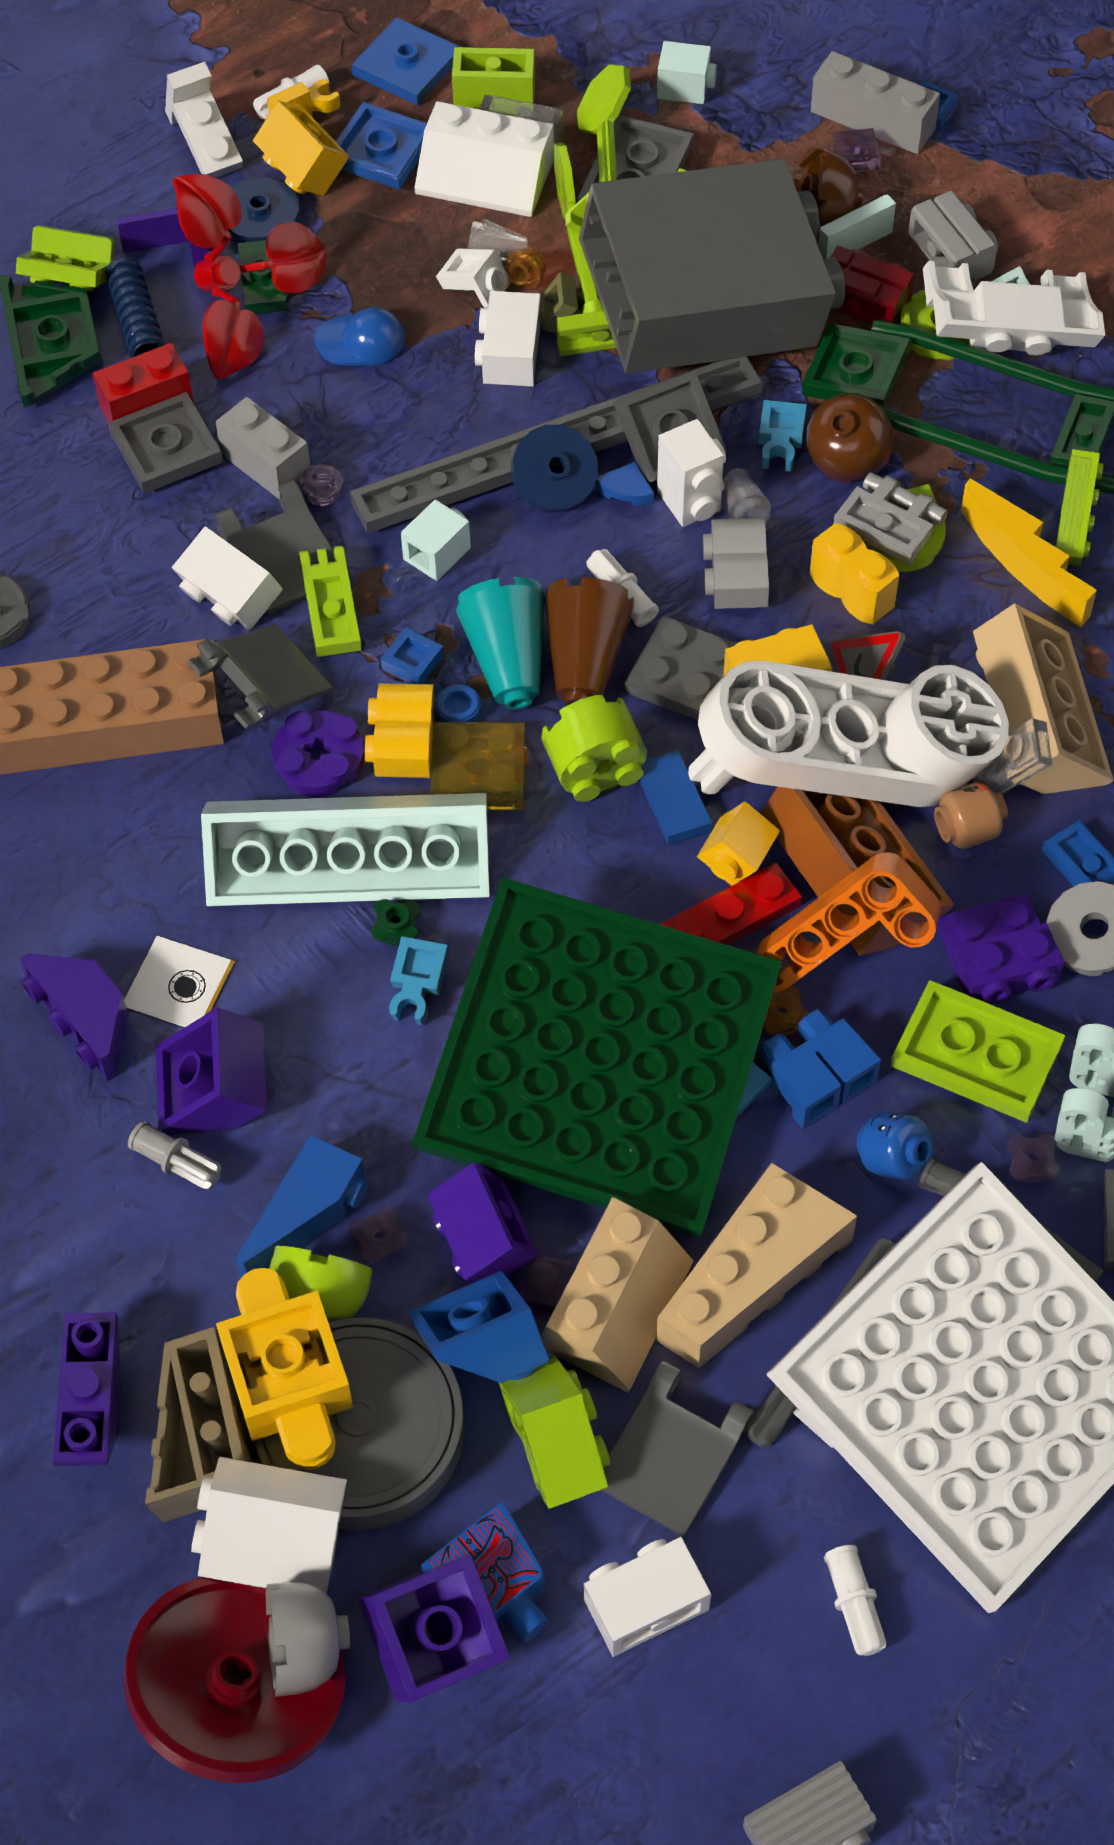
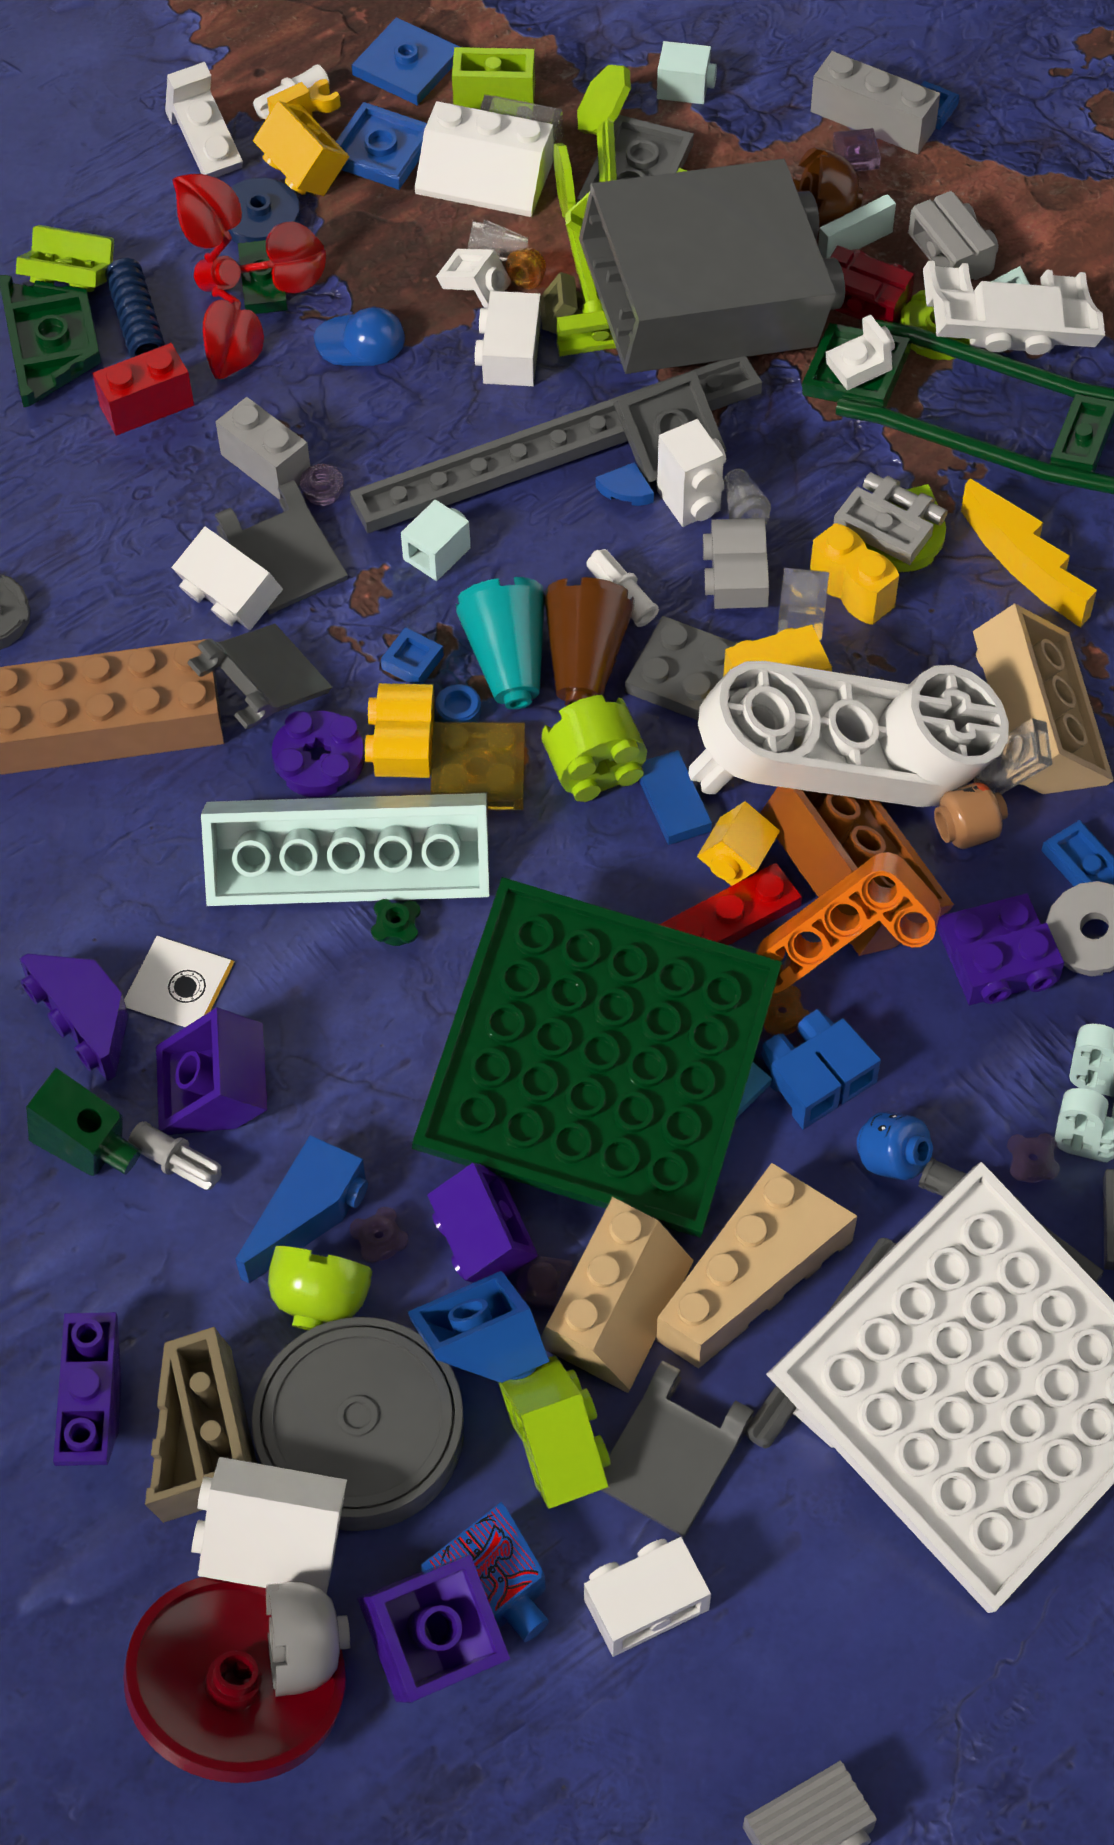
(78, 1126): none -> dark green torso
(155, 230): dark purple bracket -> none
(165, 442): dark grey plate -> none
(285, 1367): yellow brick -> none
(330, 603): lime hinge -> none
(417, 971): dark azure plate -> none
(535, 479): dark blue plate -> none
(781, 431): dark azure plate -> none
(803, 599): none -> clear brick
(849, 437): reddish brown cylinder -> none
(855, 1600): white axle -> none
(863, 356): none -> white bracket
(867, 655): piece -> none
(977, 1051): lime plate -> none
(1077, 503): lime piece -> none

